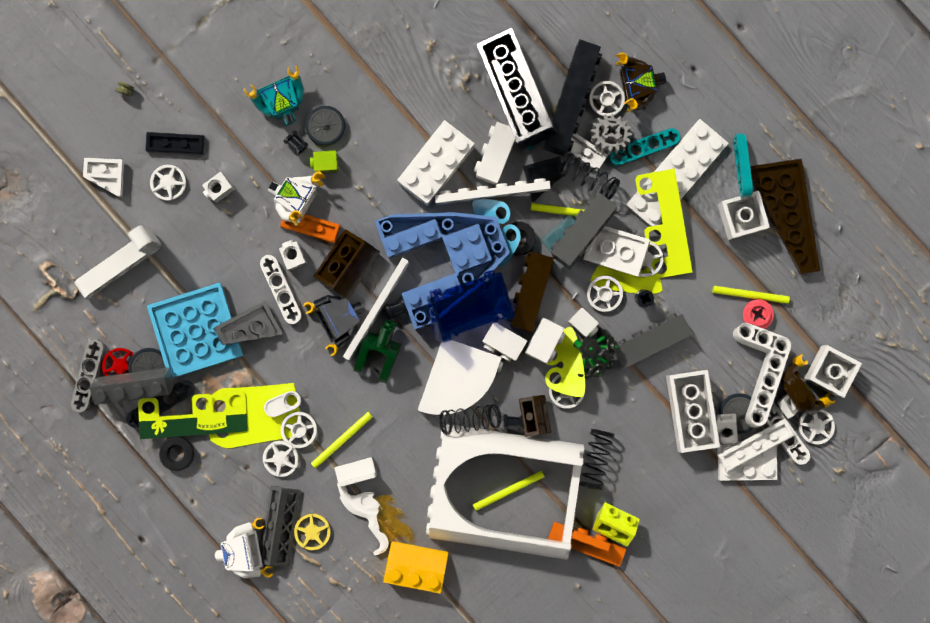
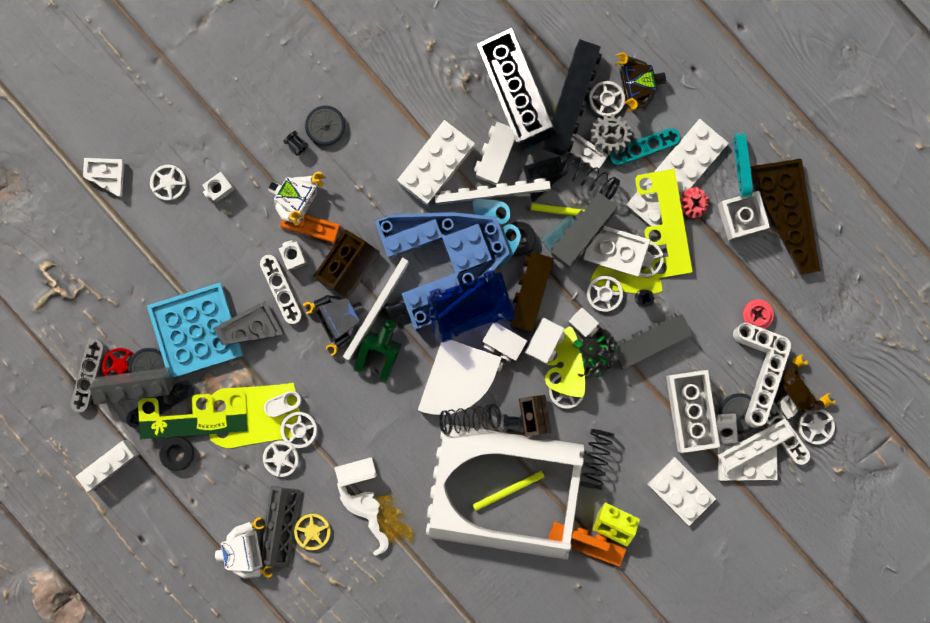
(107, 465): none -> white brick
(124, 89): olive bush -> none
(142, 245): white beam -> none
(175, 143): black tile -> none
(280, 97): teal torso -> none
(325, 162): lime brick -> none
(341, 440): neon yellow bar -> none
(415, 567): yellow slope -> none
(681, 491): none -> white plate
(687, 203): none -> coral gear
(751, 294): neon yellow bar -> none
(832, 371): white brick -> none

